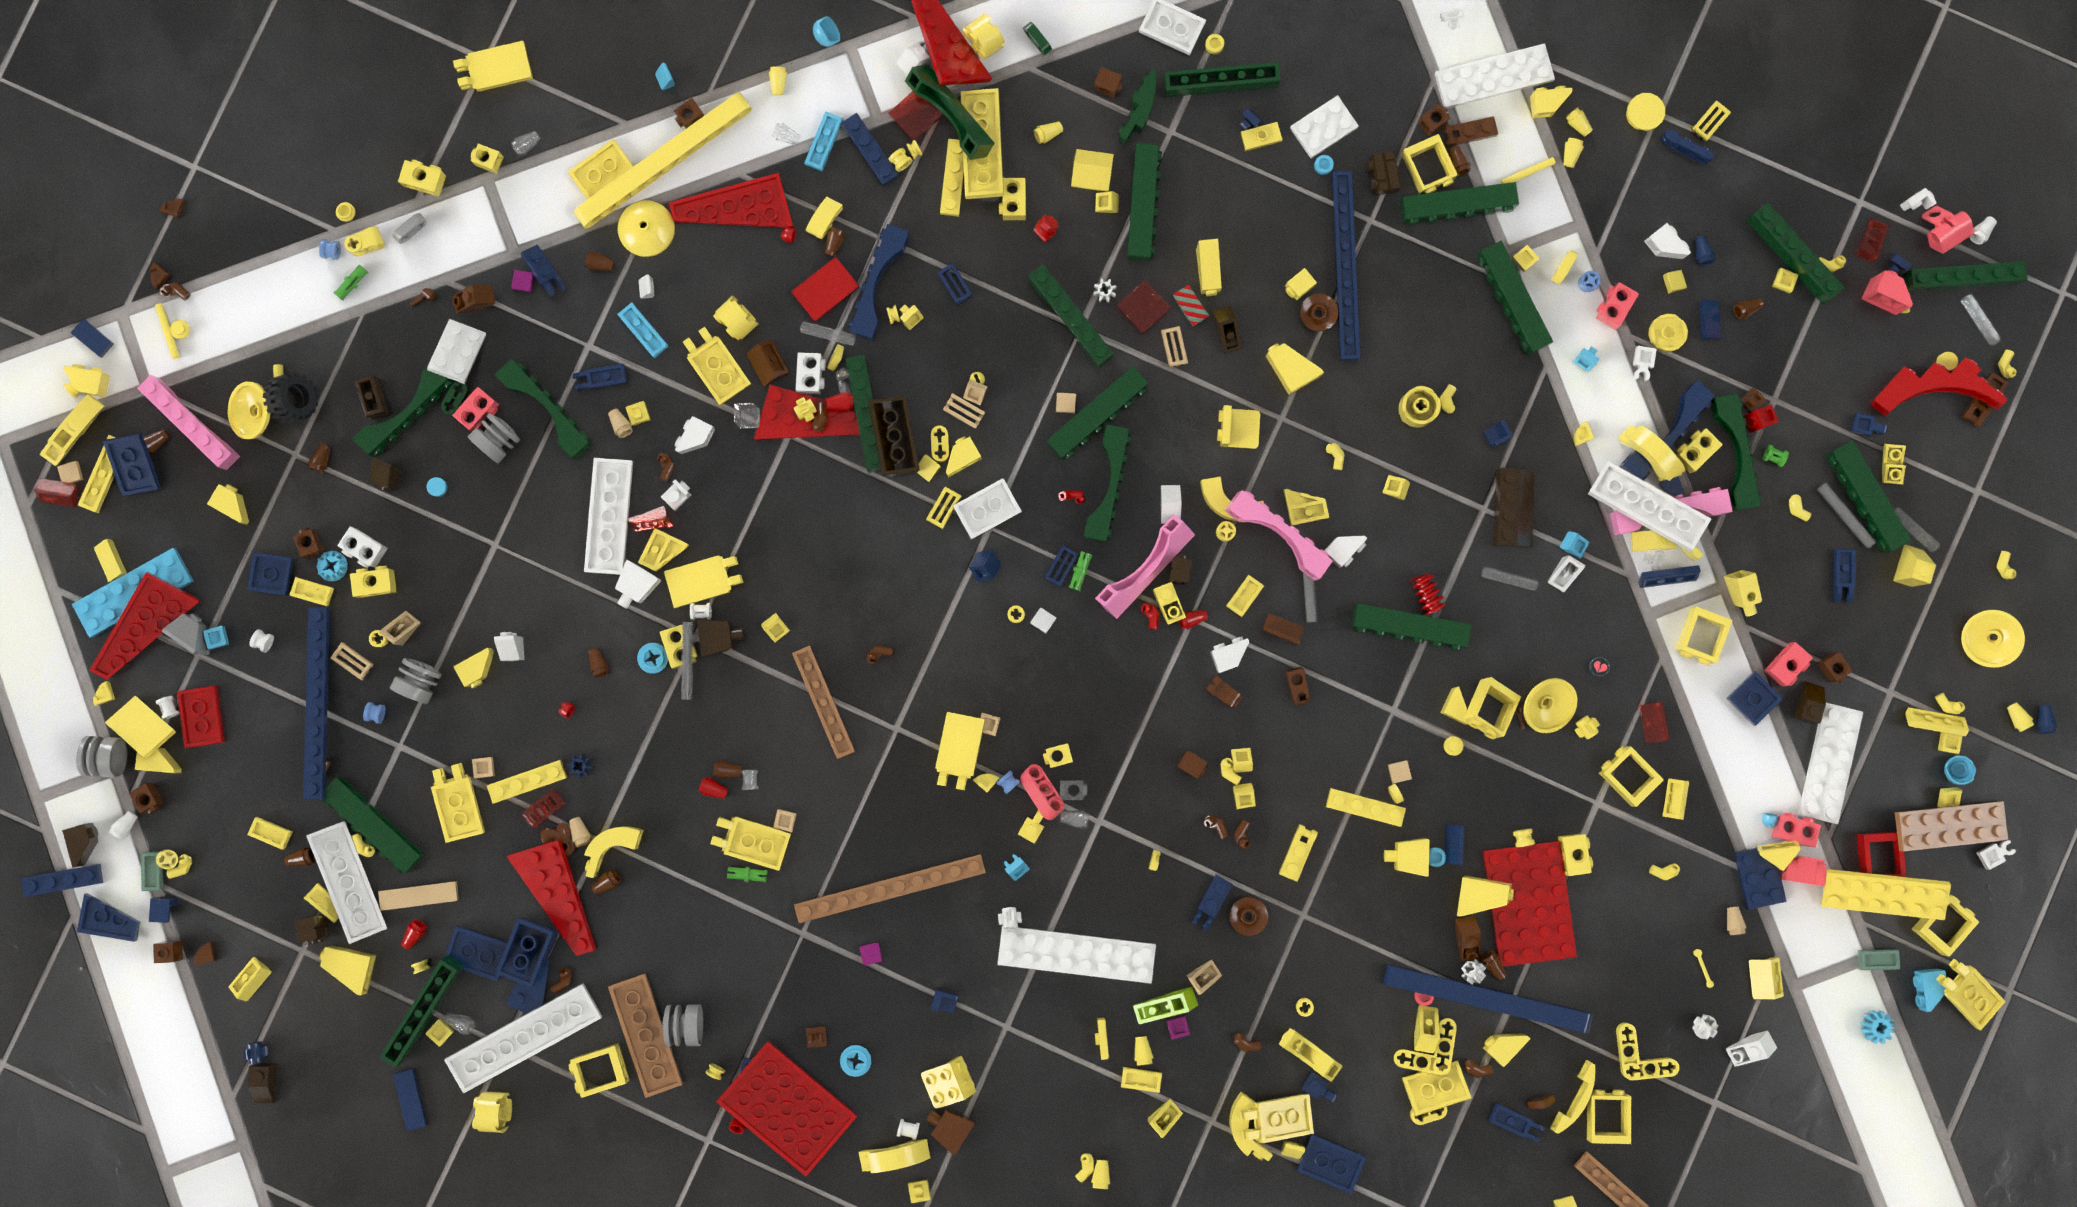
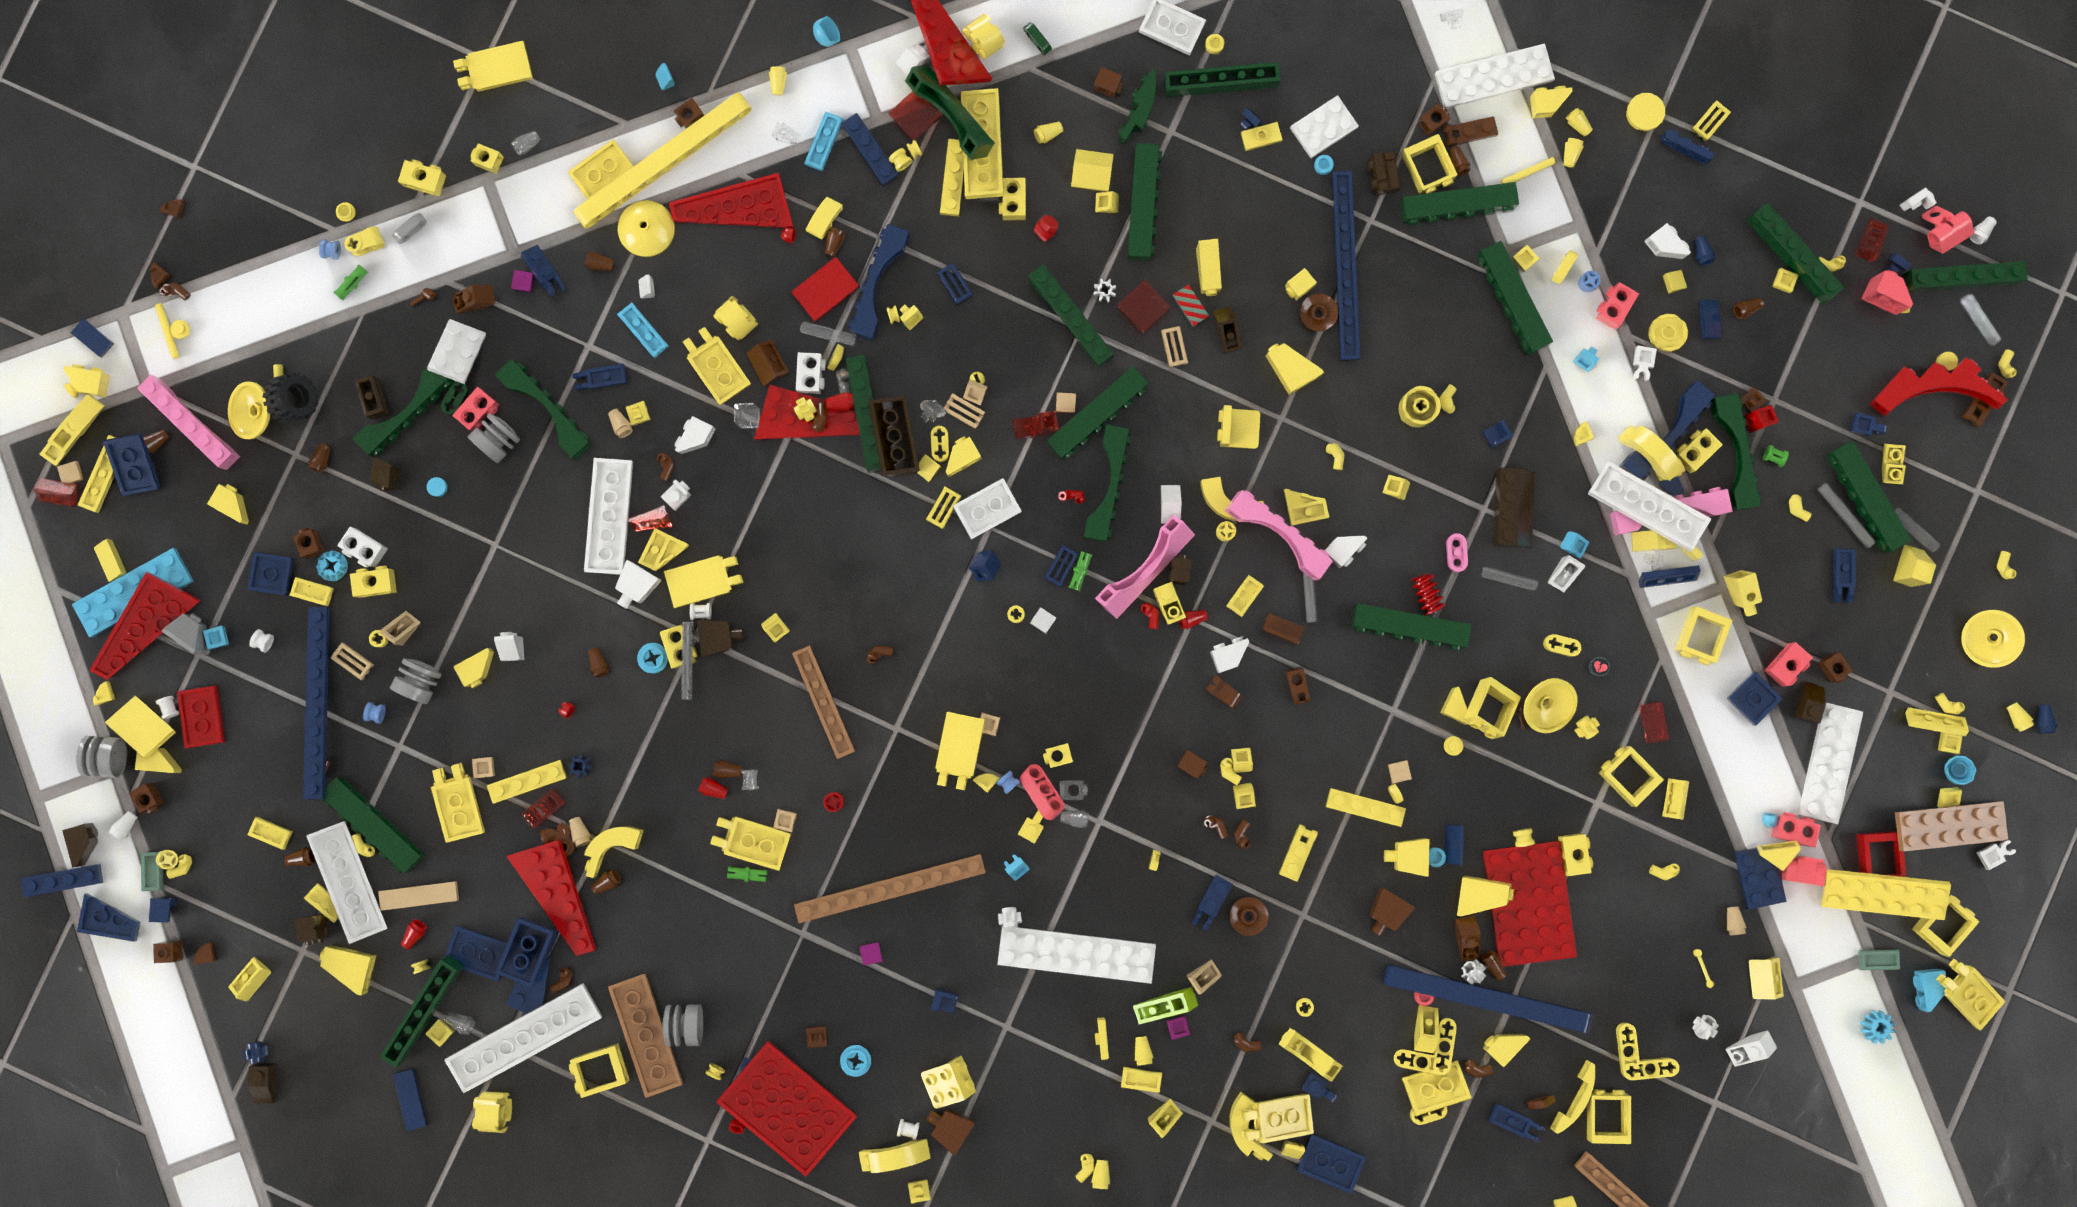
(833, 804): none -> red wheel
(932, 410): none -> clear tile
(1036, 426): none -> clear red brick
(1389, 911): none -> reddish brown torso
(1458, 553): none -> bright pink plate
(1563, 641): none -> light yellow beam

